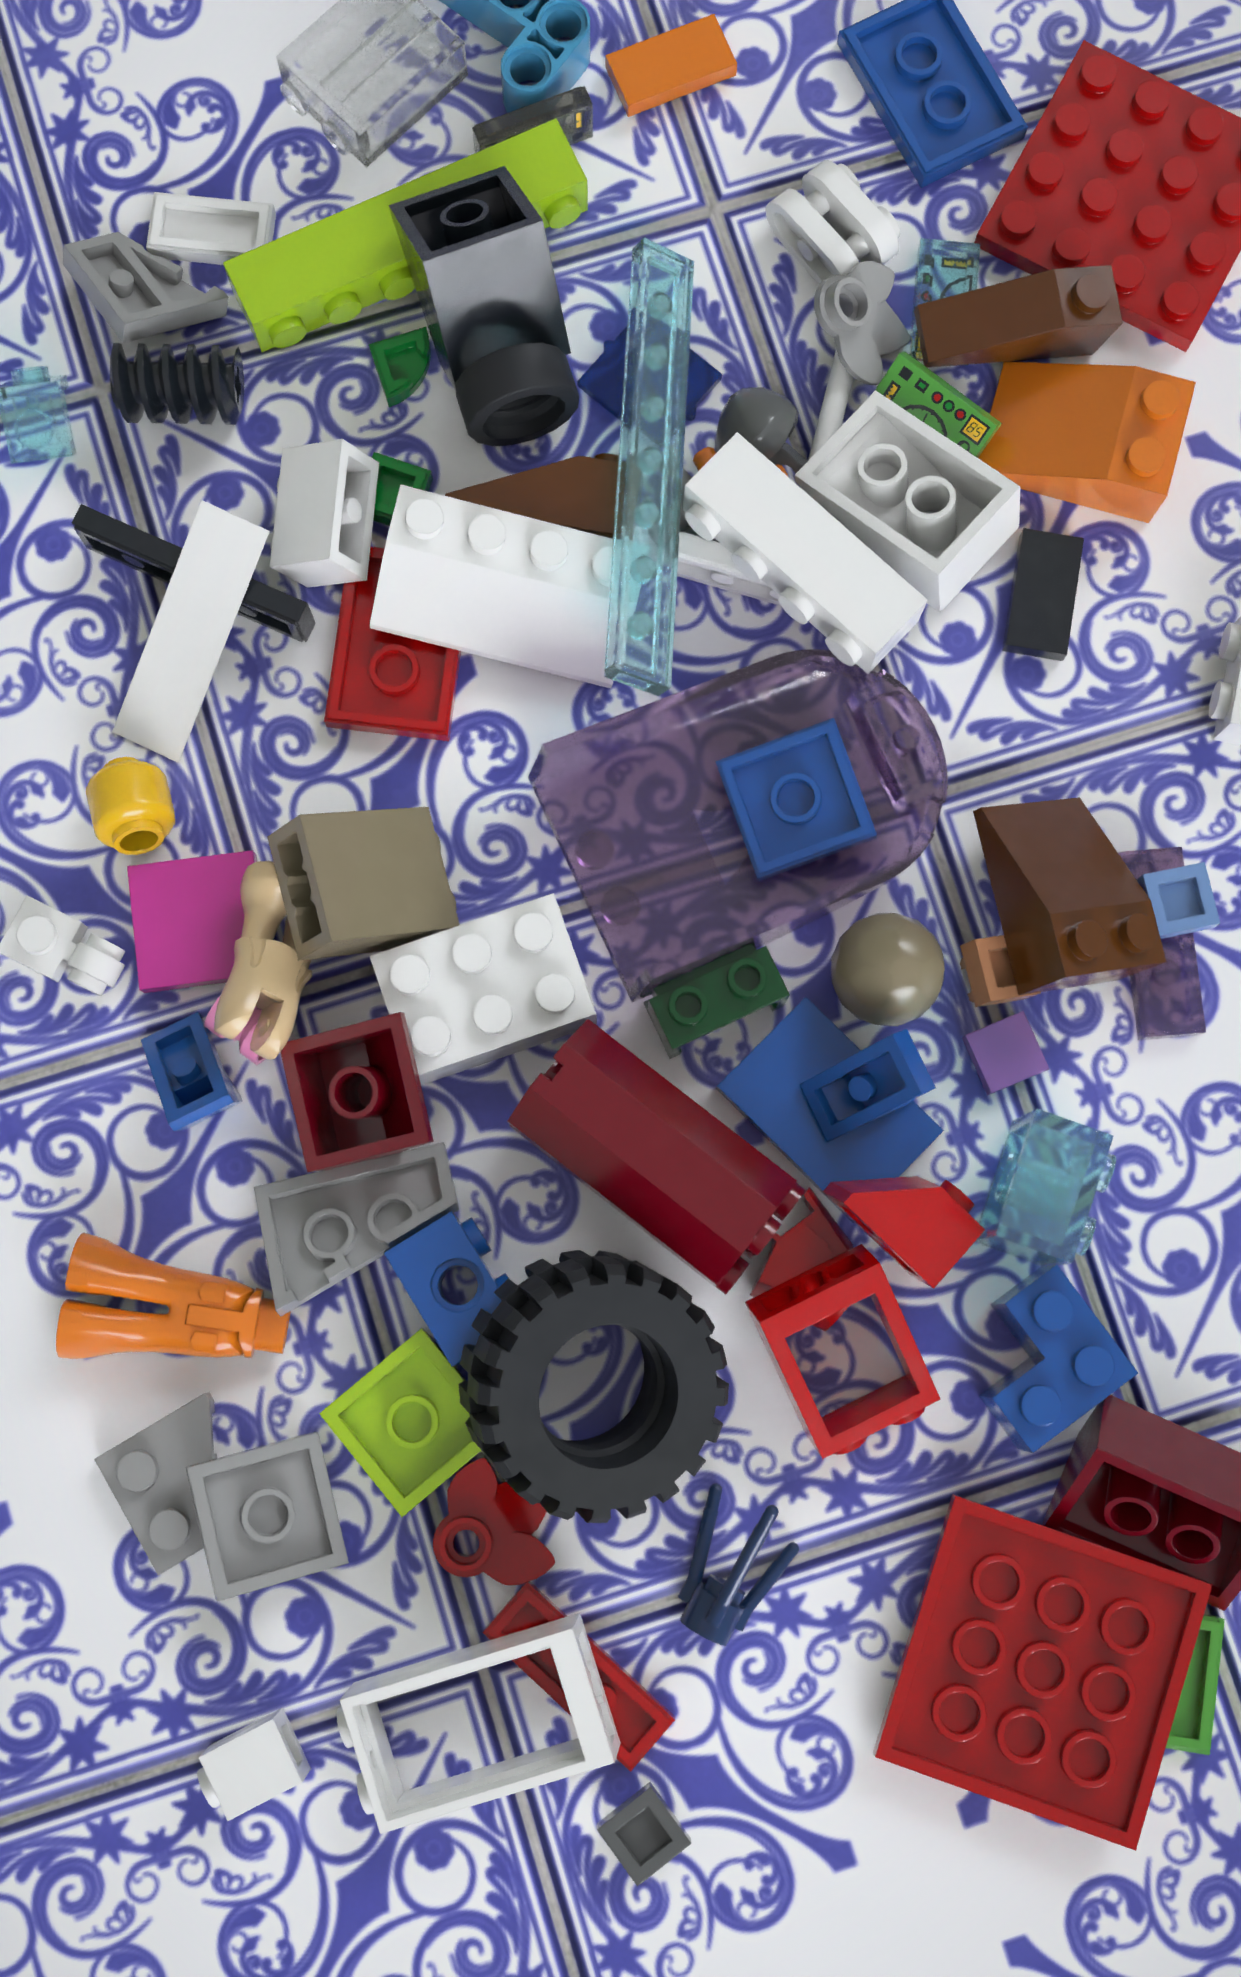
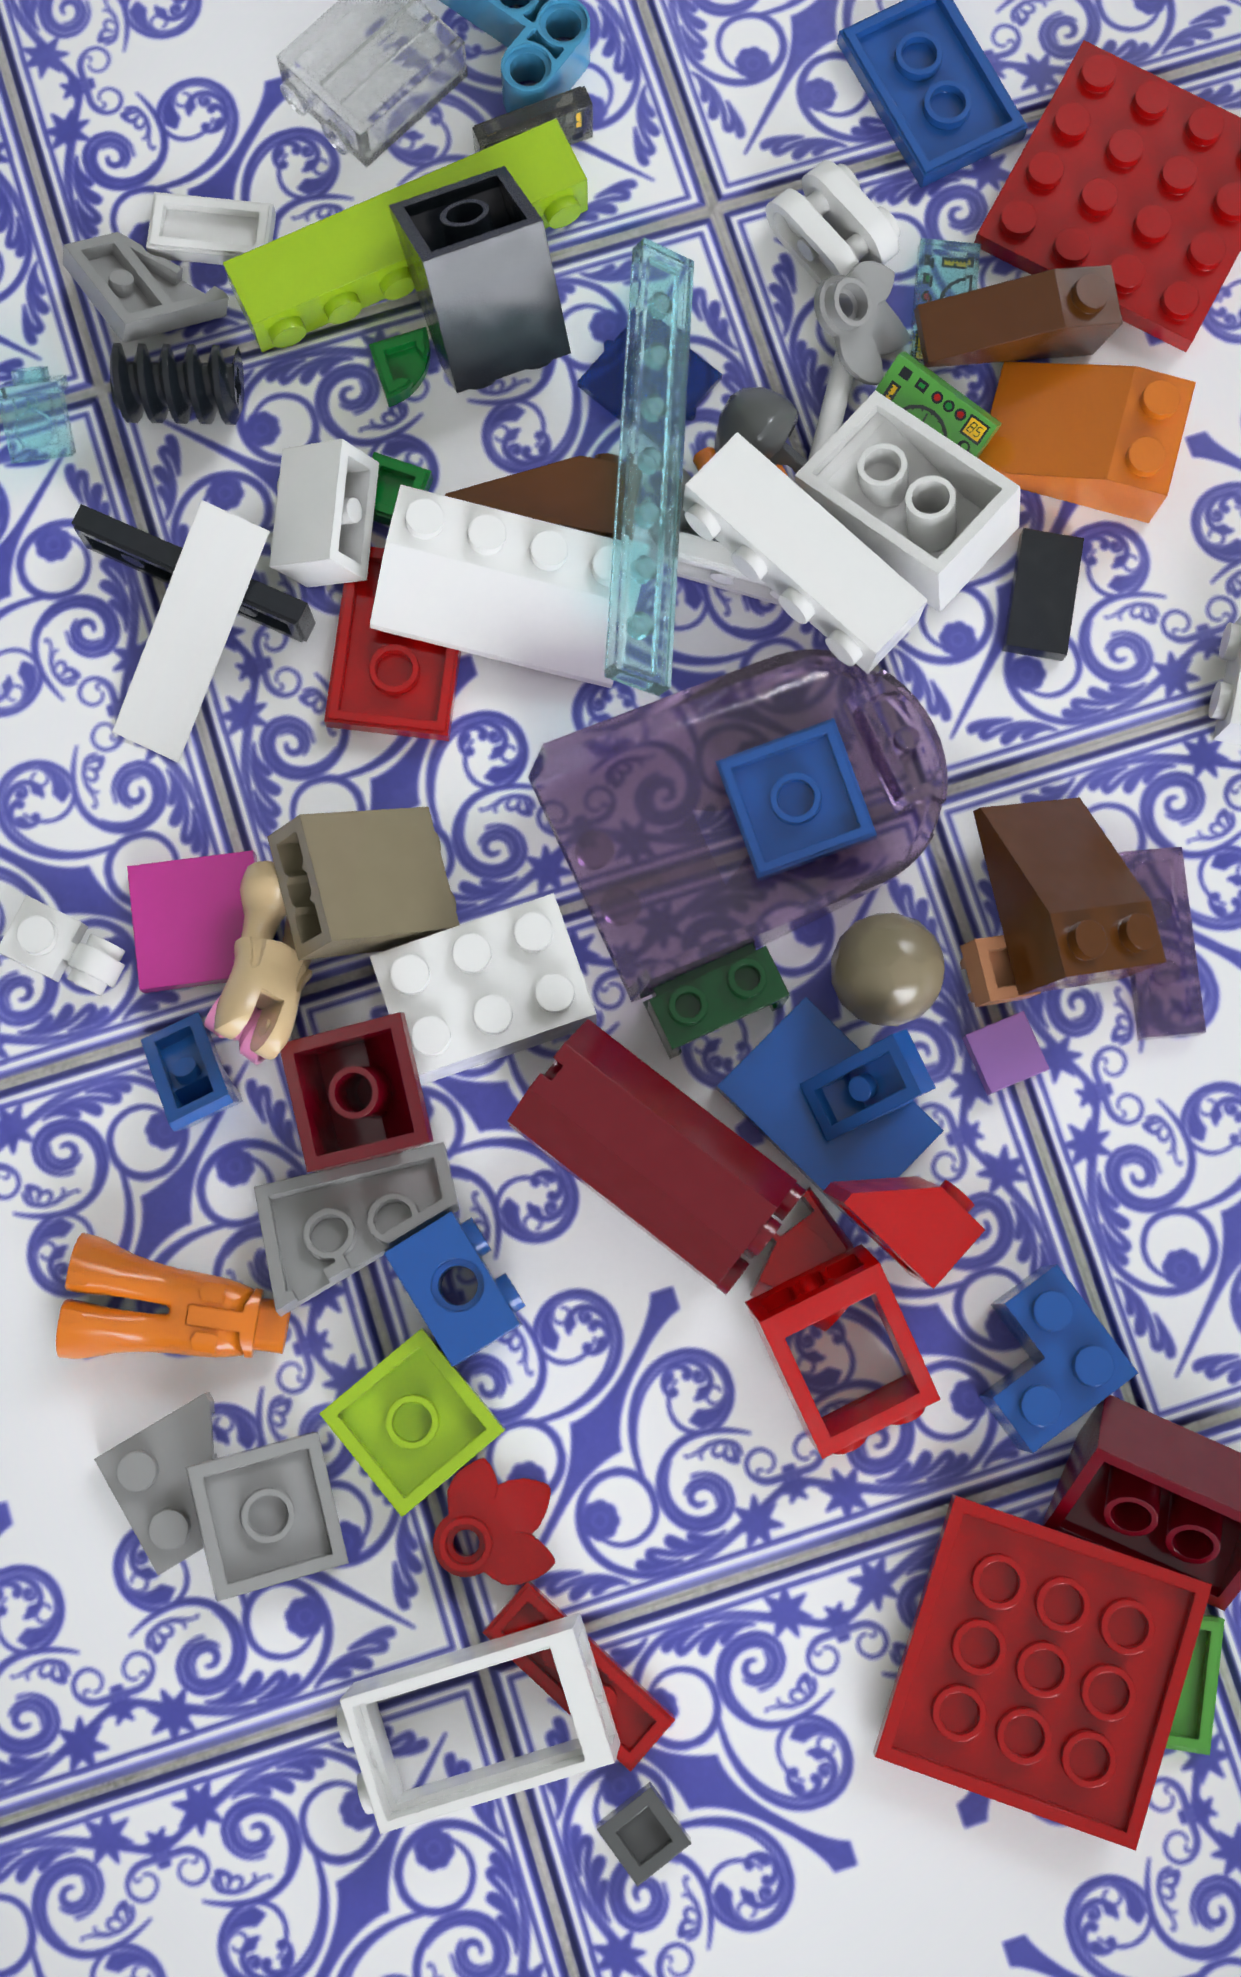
(130, 805): yellow head -> none
(252, 1765): white brick -> none
(517, 394): black tyre -> none
(650, 1443): black tyre -> none
(671, 65): orange tile -> none
(717, 1605): dark blue plant -> none
(1046, 1189): clear light blue brick -> none
(1181, 899): medium blue plate -> none

